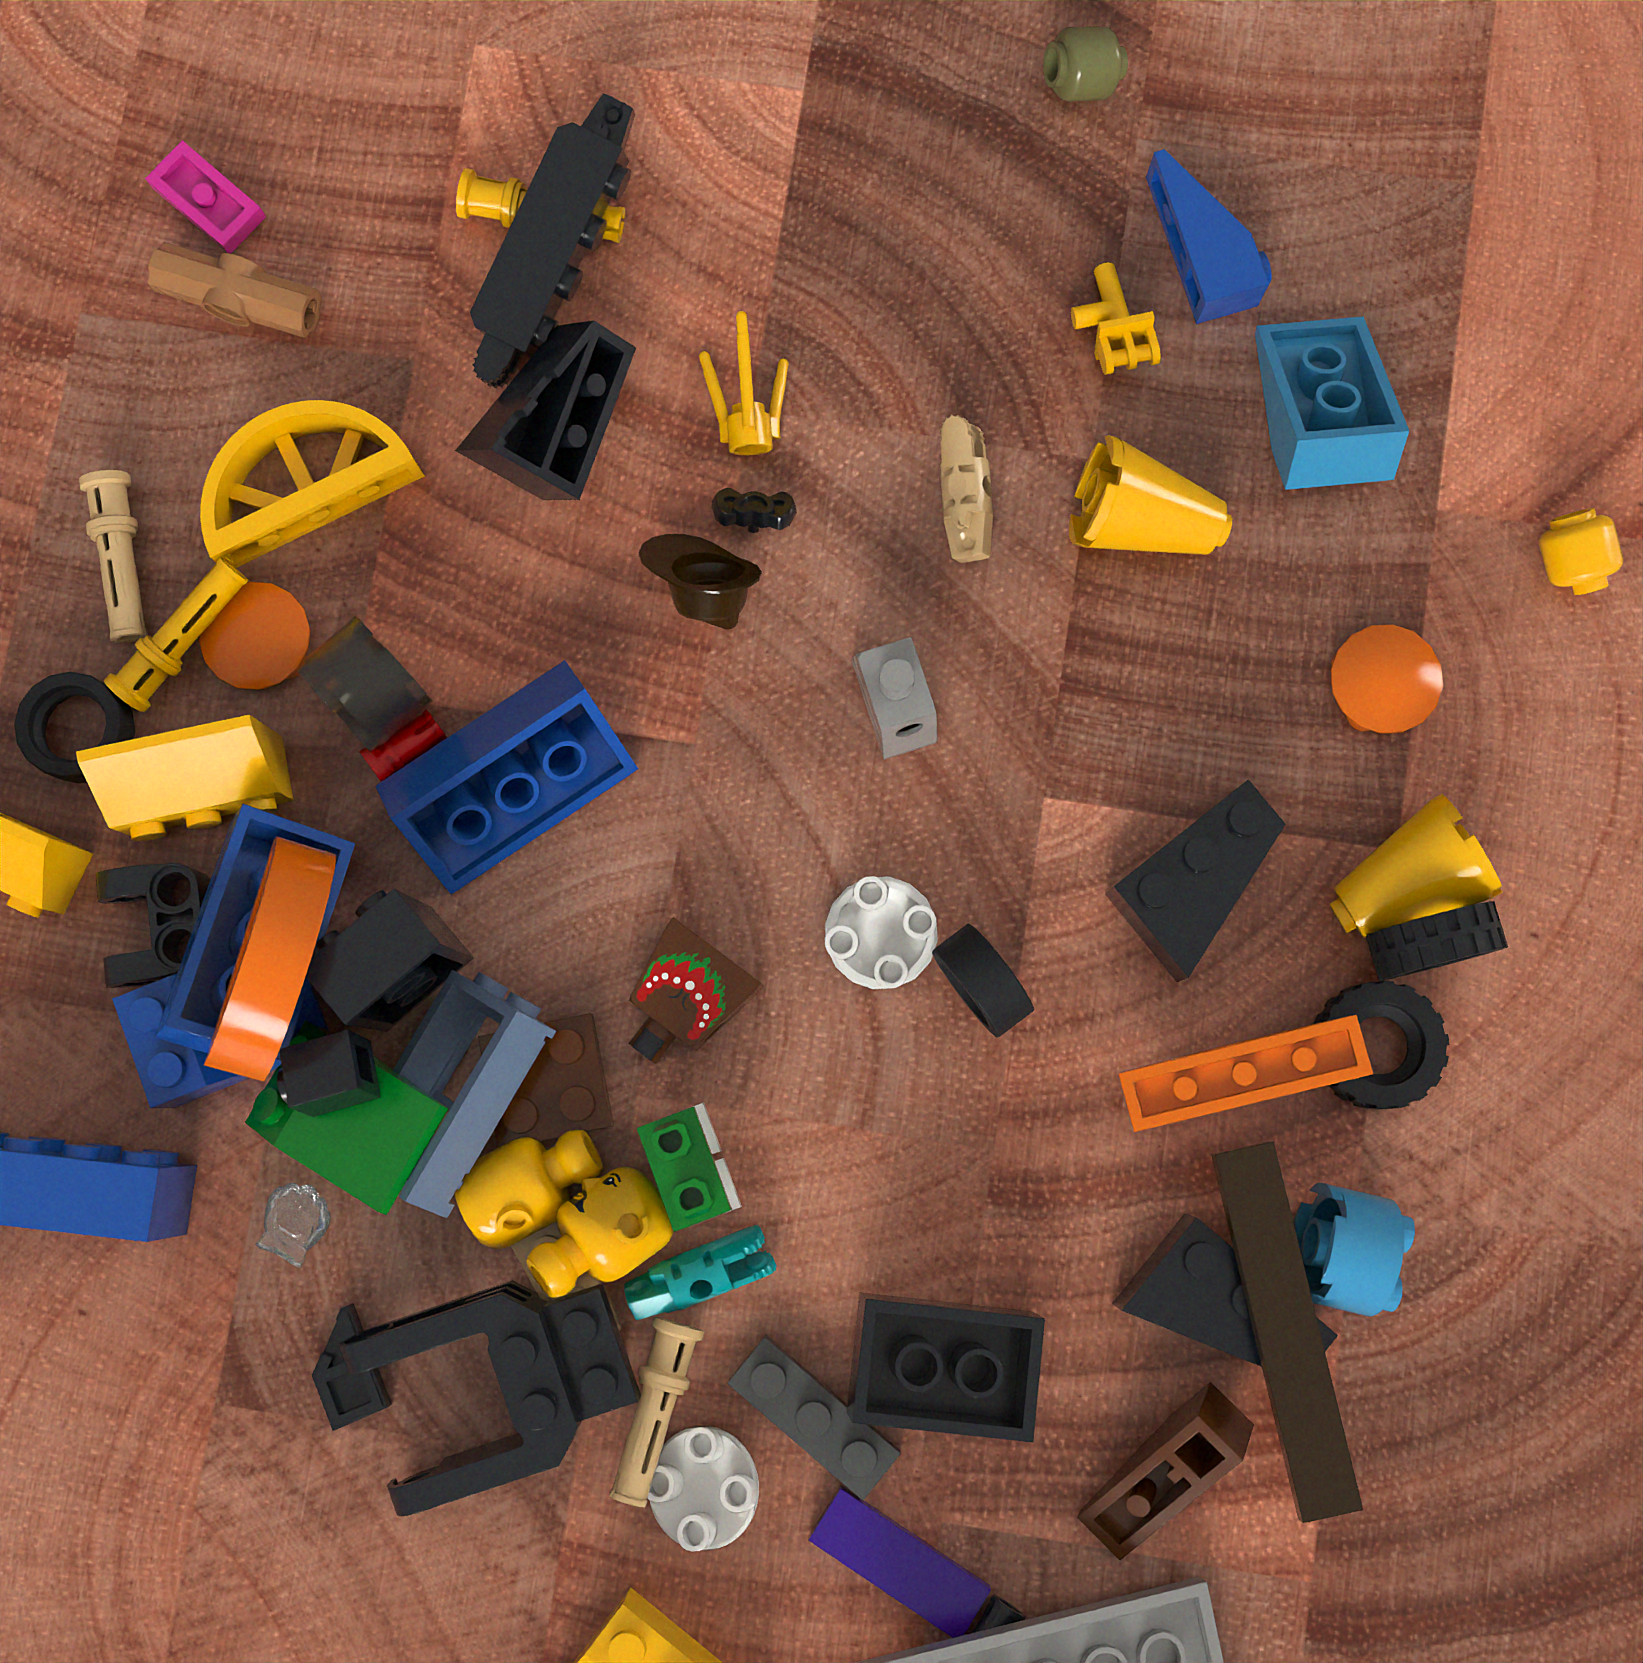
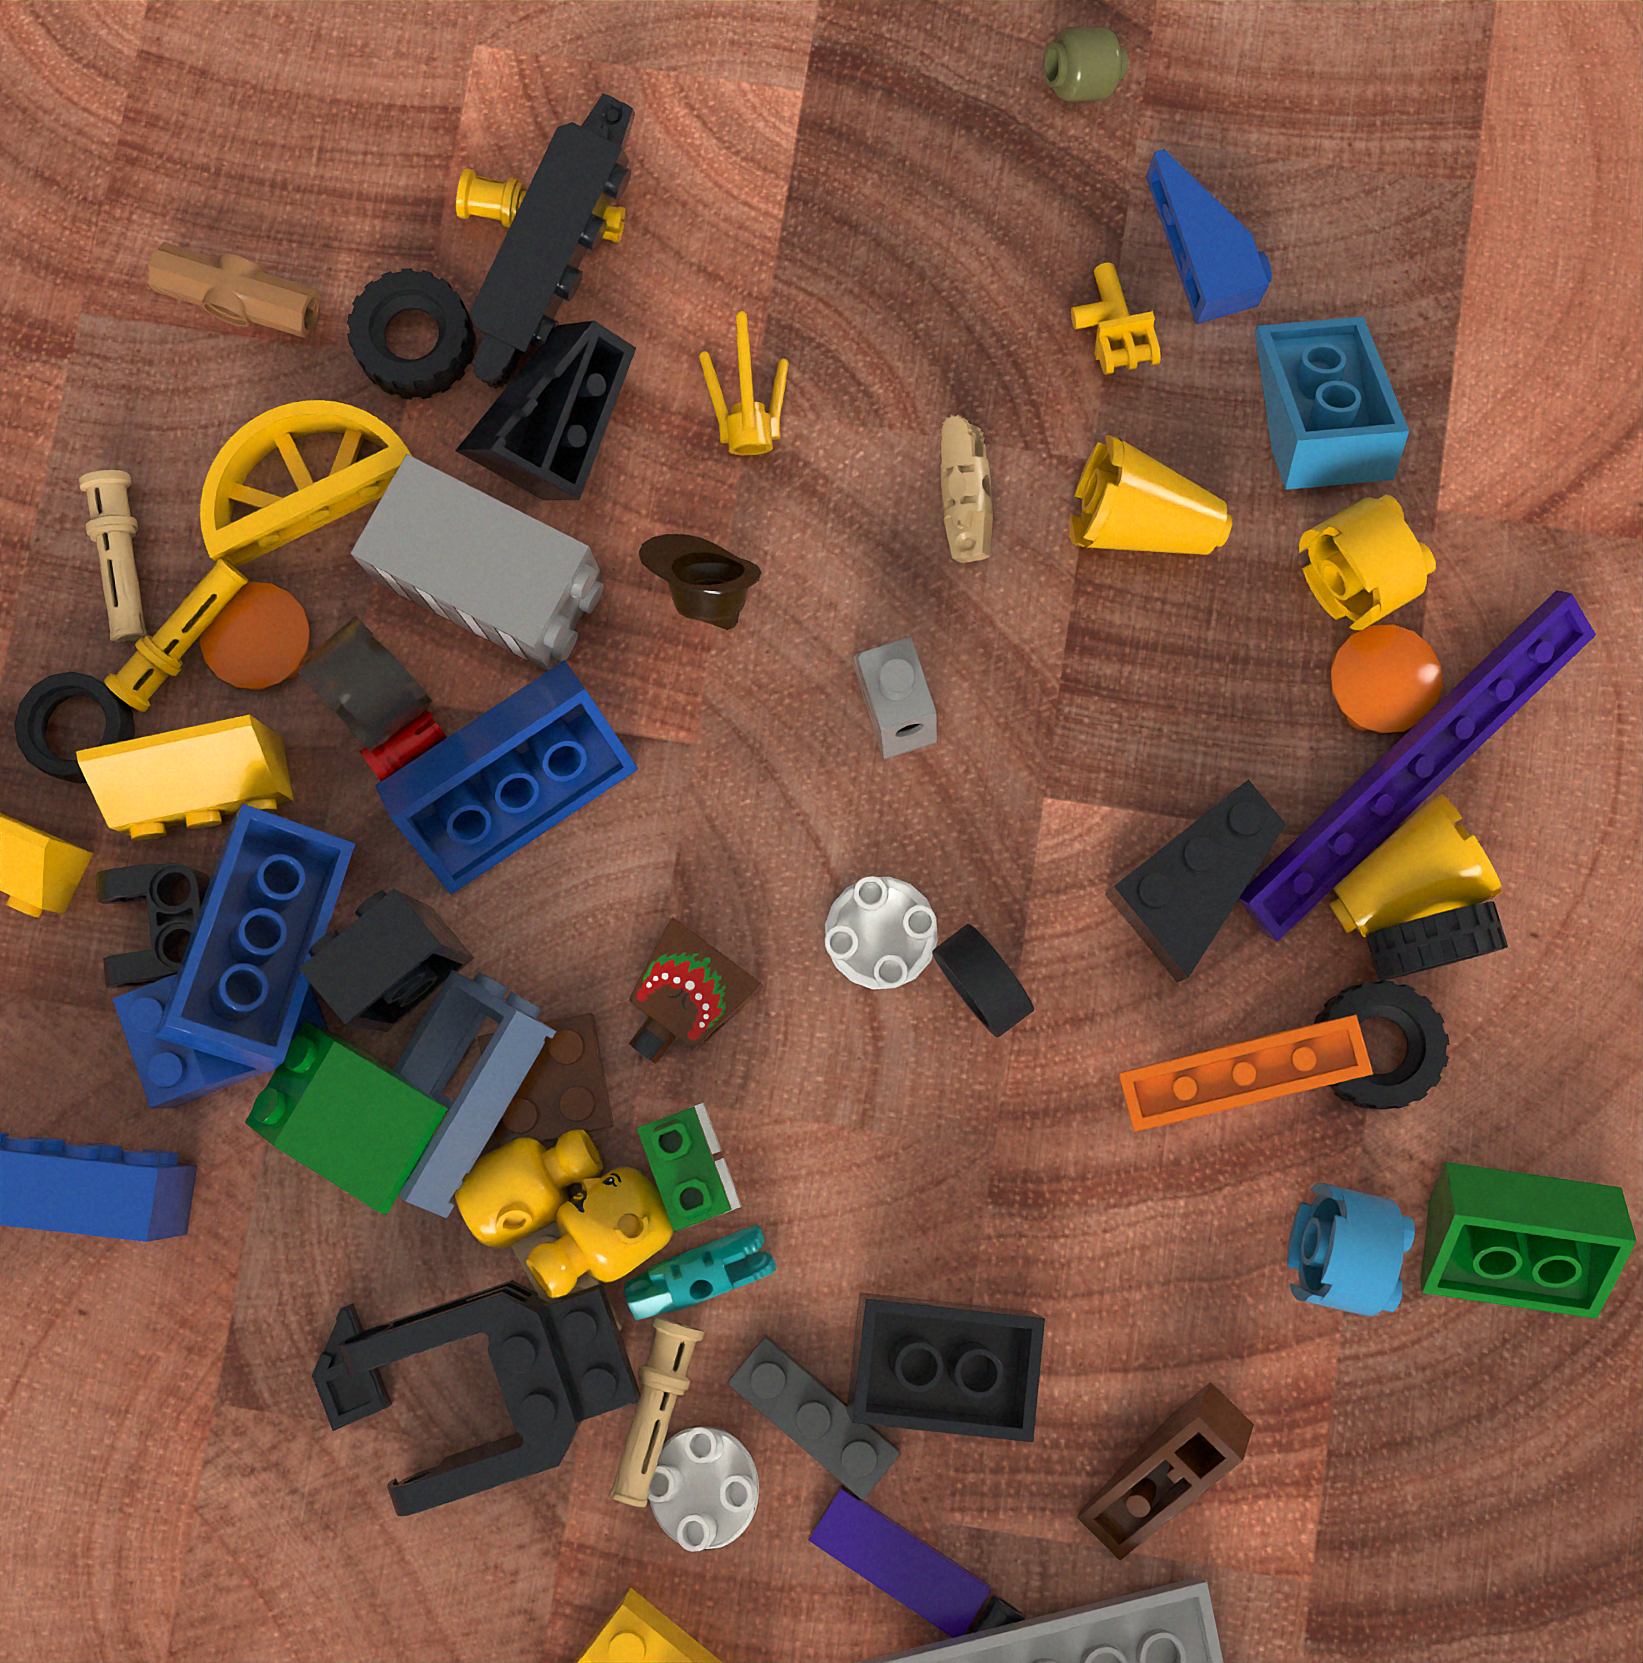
(205, 197): dark pink plate -> none
(272, 959): orange window -> none
(294, 1222): clear animal -> none
(328, 1073): black brick -> none
(405, 292): none -> black tyre
(480, 563): none -> light grey brick
(753, 509): black piece -> none
(1197, 1291): black wedge -> none
(1286, 1332): dark brown tile -> none
(1365, 561): none -> yellow brick
(1417, 765): none -> dark purple plate
(1525, 1240): none -> green slope
(1581, 551): yellow head -> none

